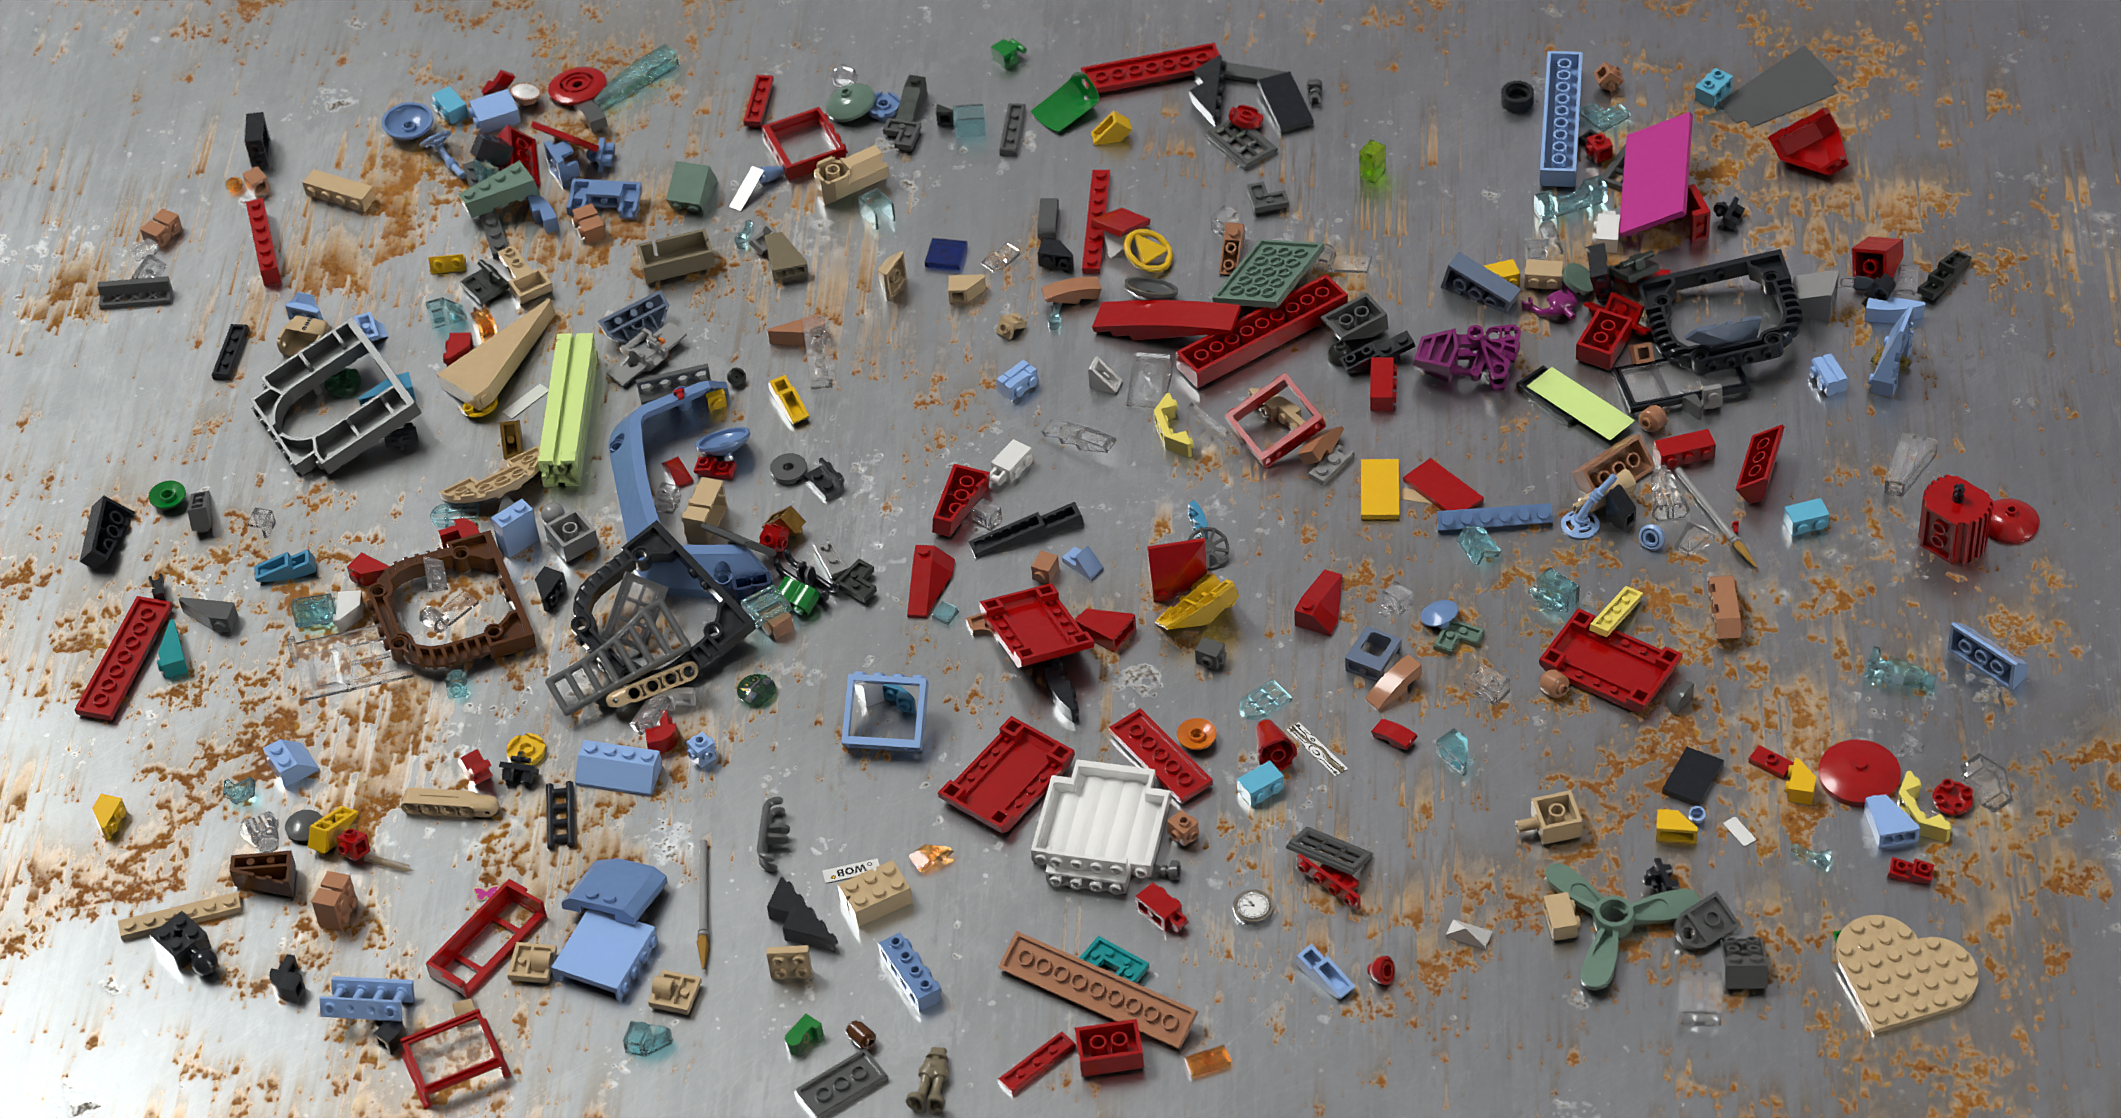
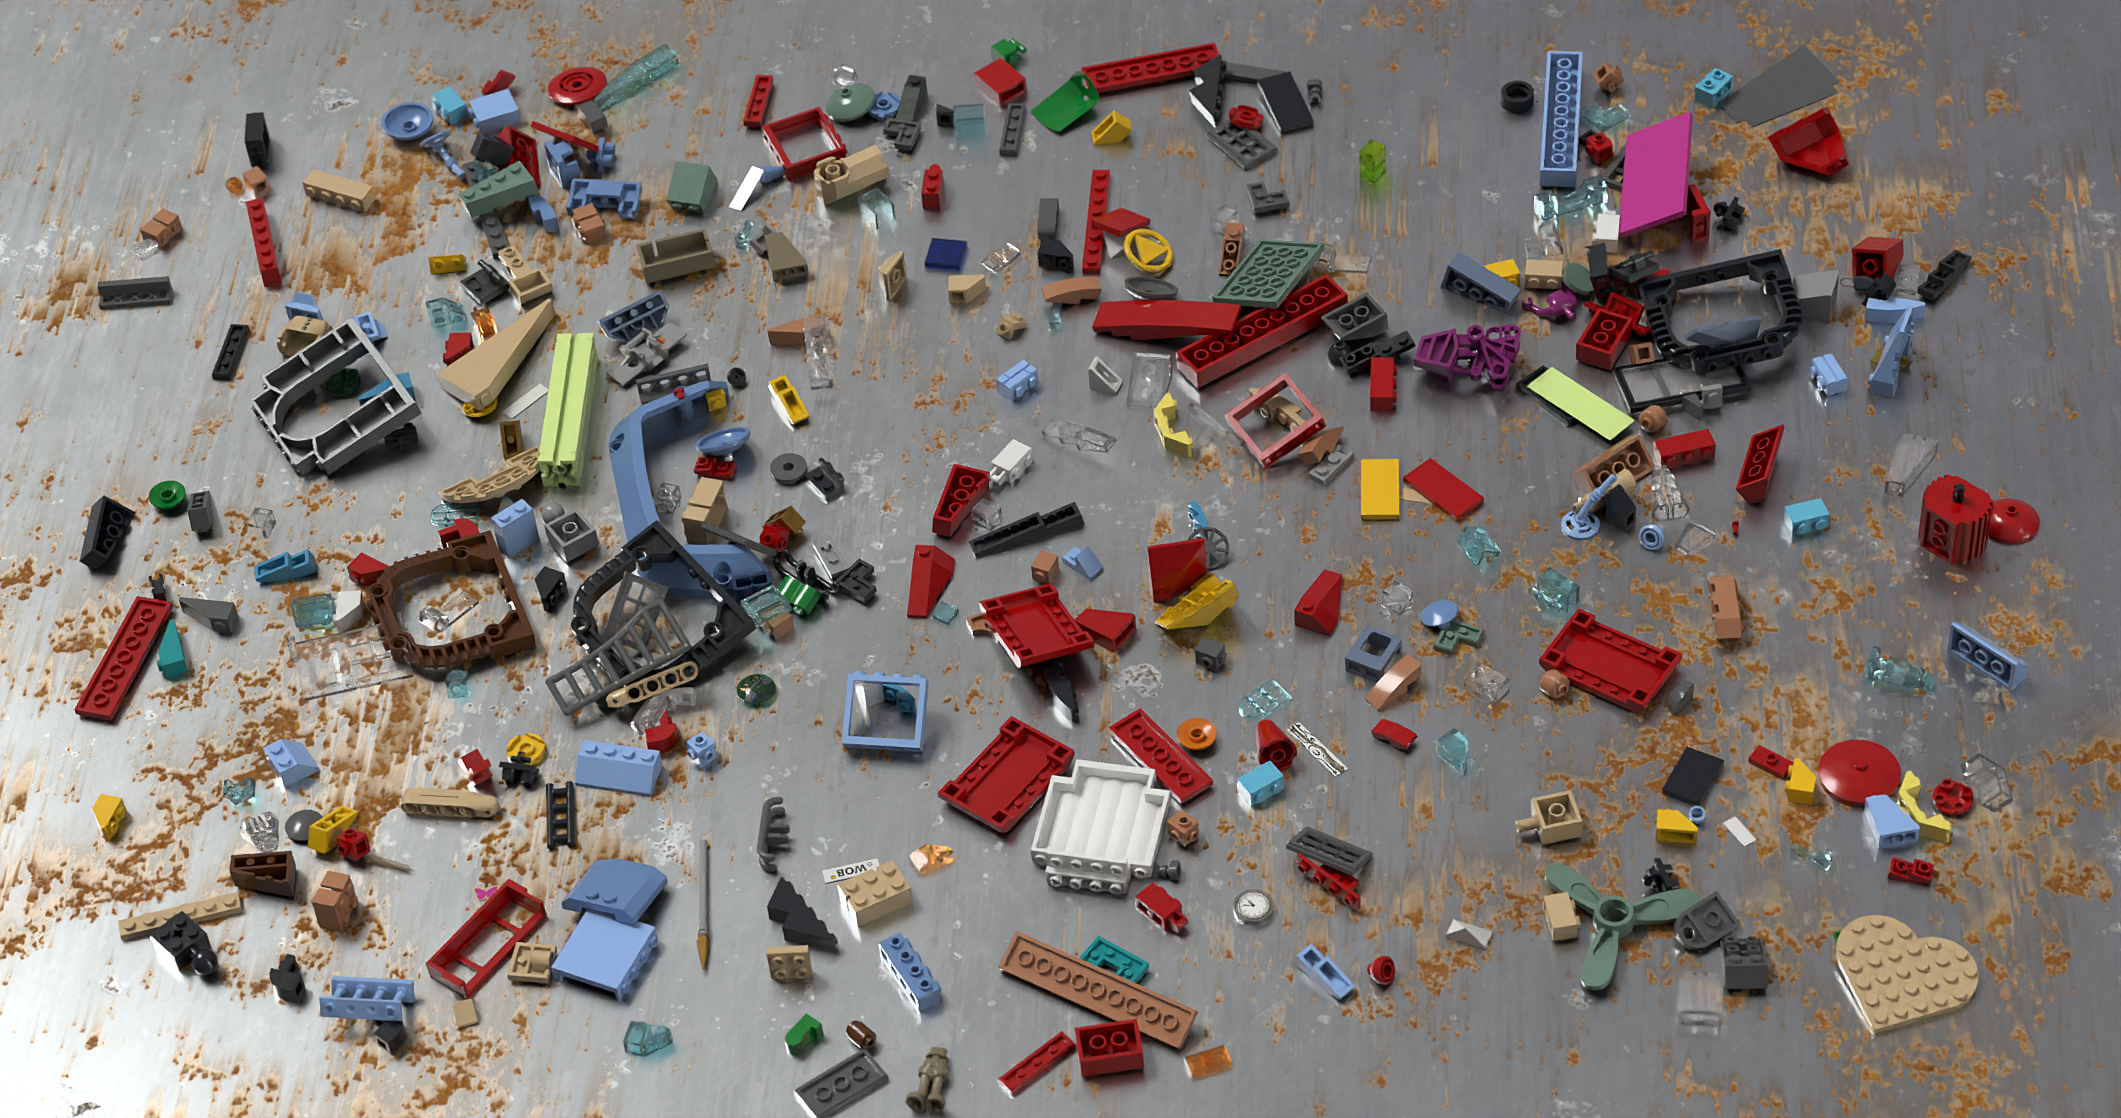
(149, 268): clear slope -> none
(435, 574): clear slope -> none
(451, 1054): piece -> none
(525, 93): piece -> none
(674, 991): tan plate -> none
(677, 472): red slope -> none
(932, 187): none -> red brick
(1000, 82): none -> red brick
(1495, 516): medium blue plate -> none
(1616, 611): light yellow plate -> none
(1734, 540): light grey piece -> none

